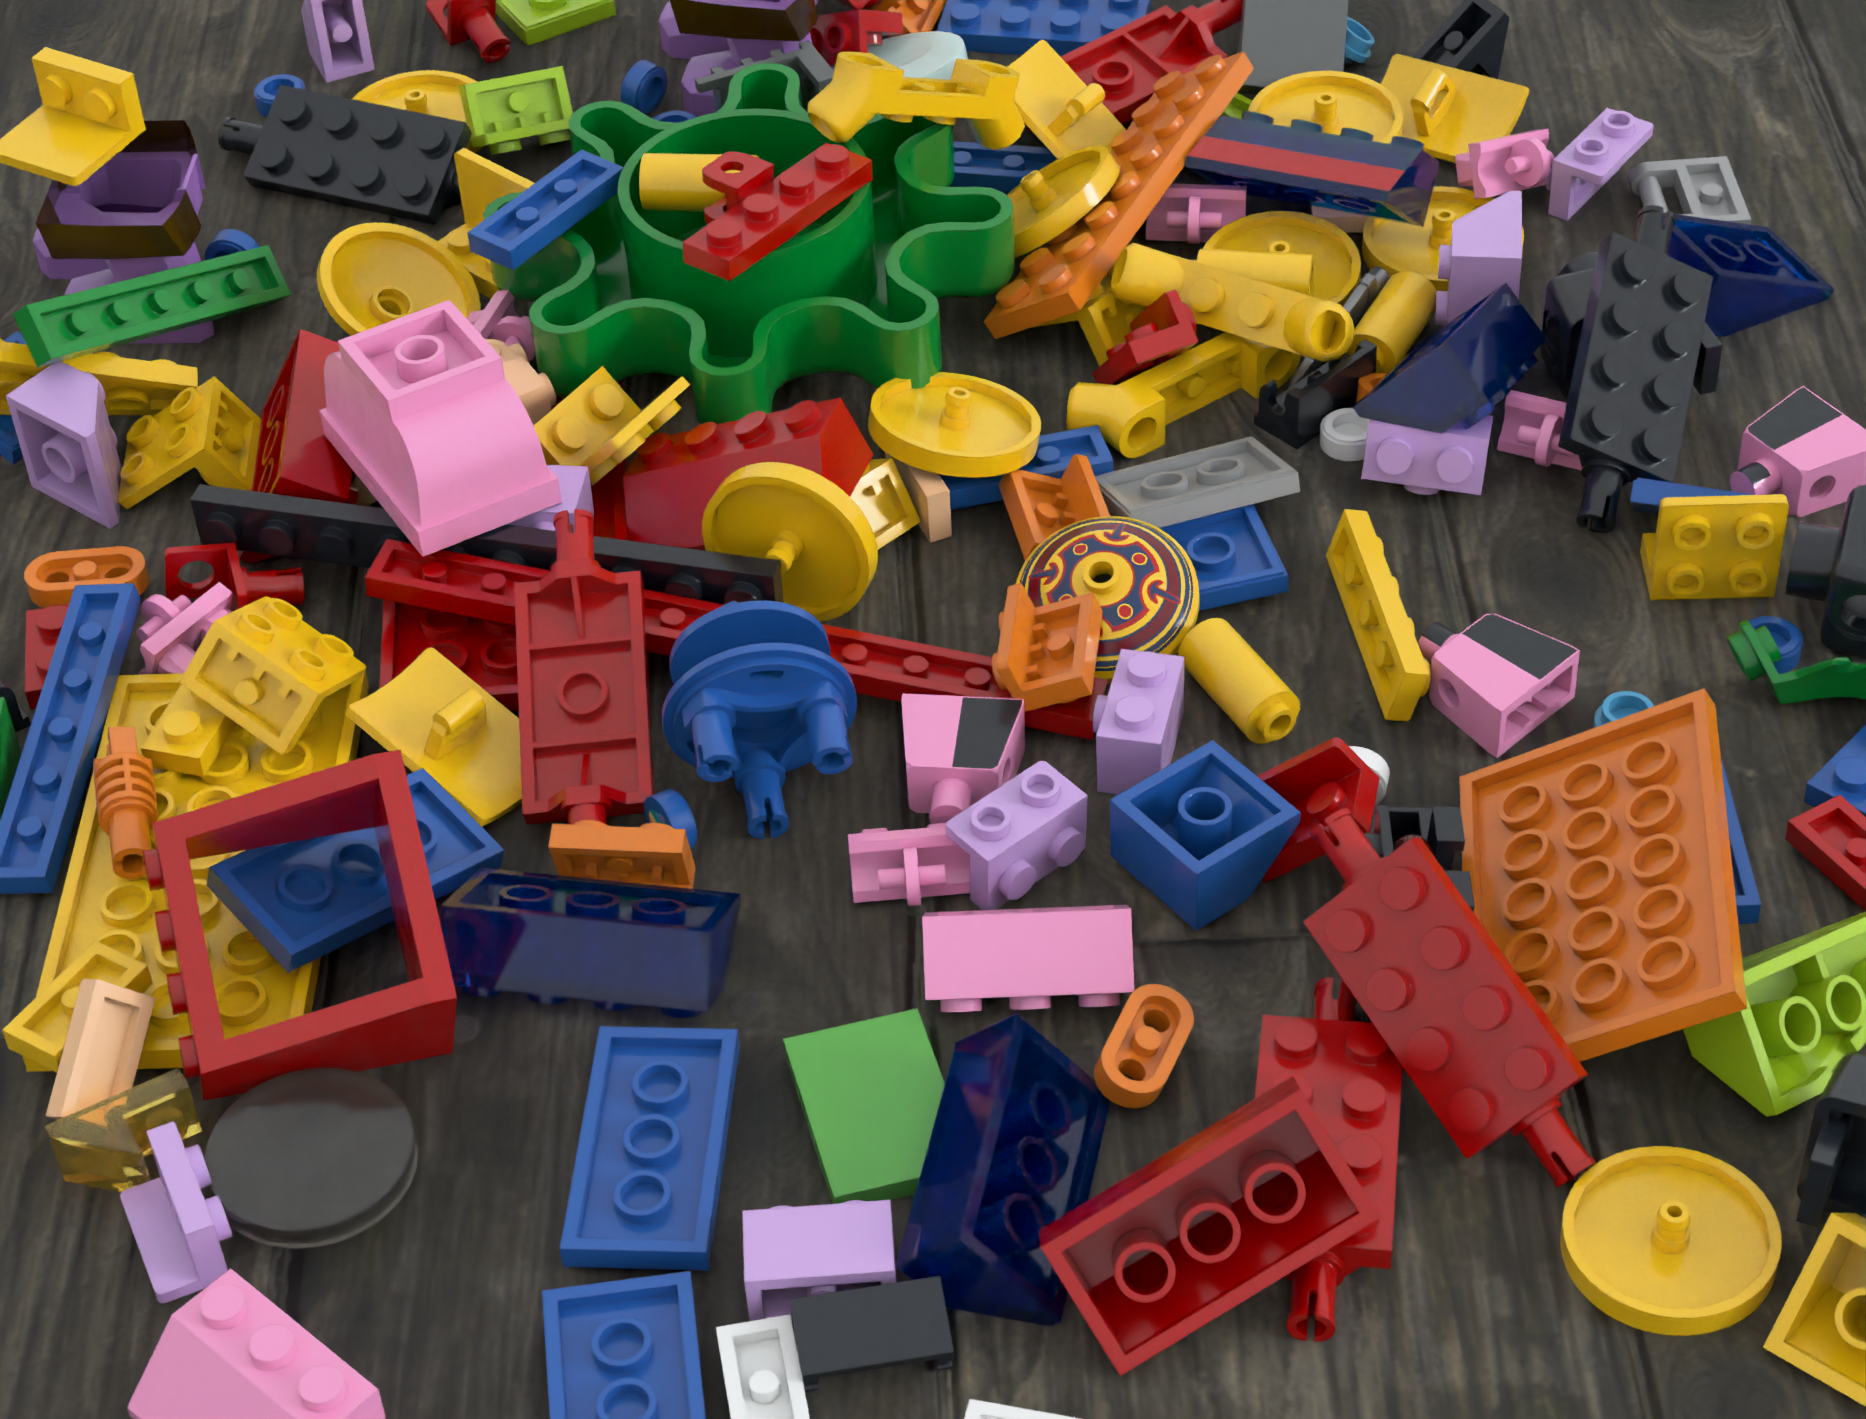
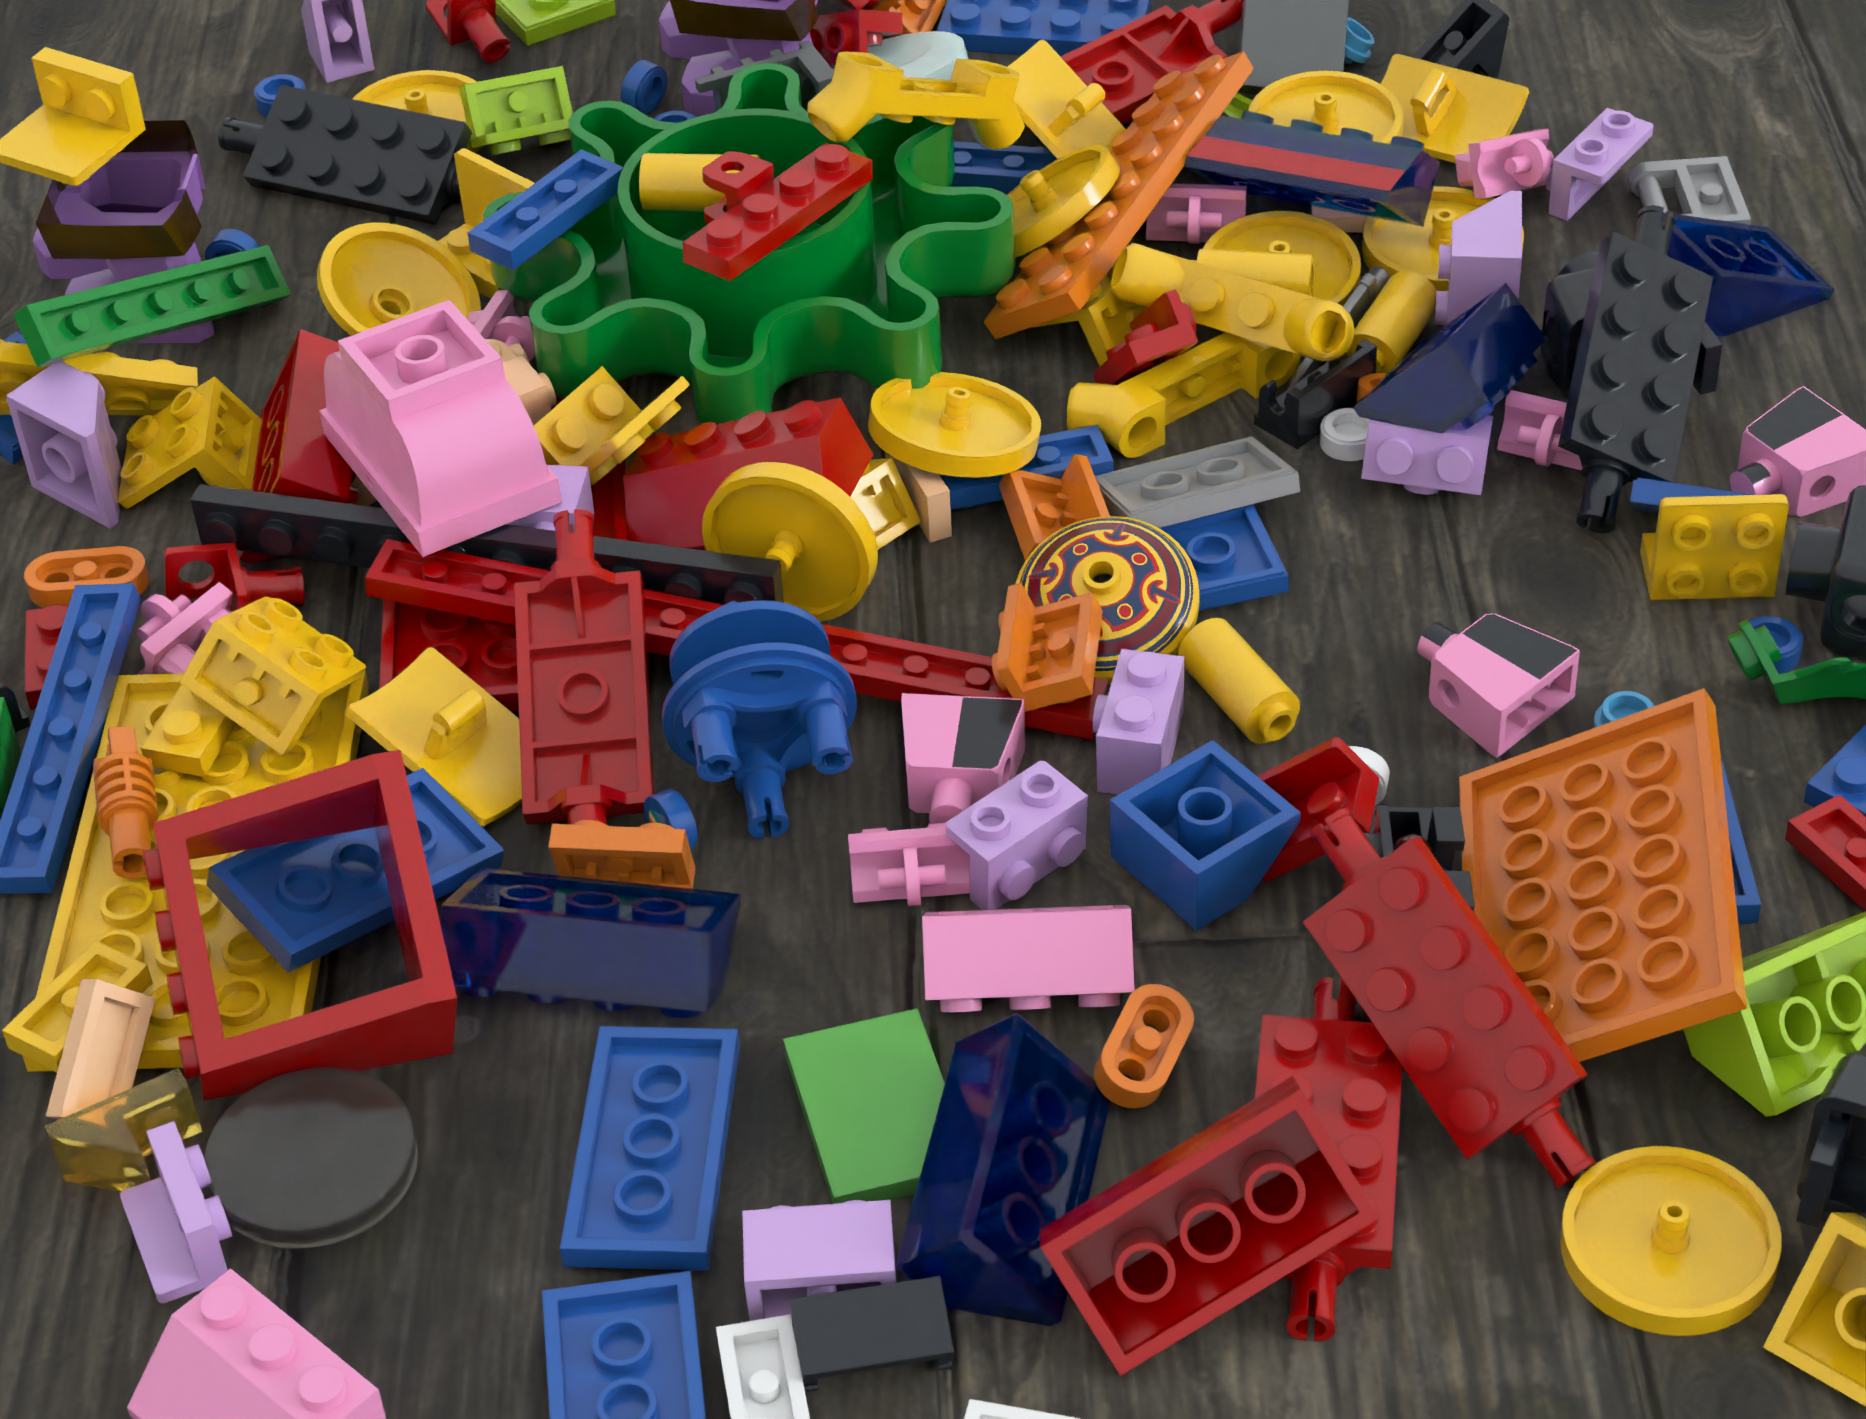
(1378, 616): yellow plate -> none

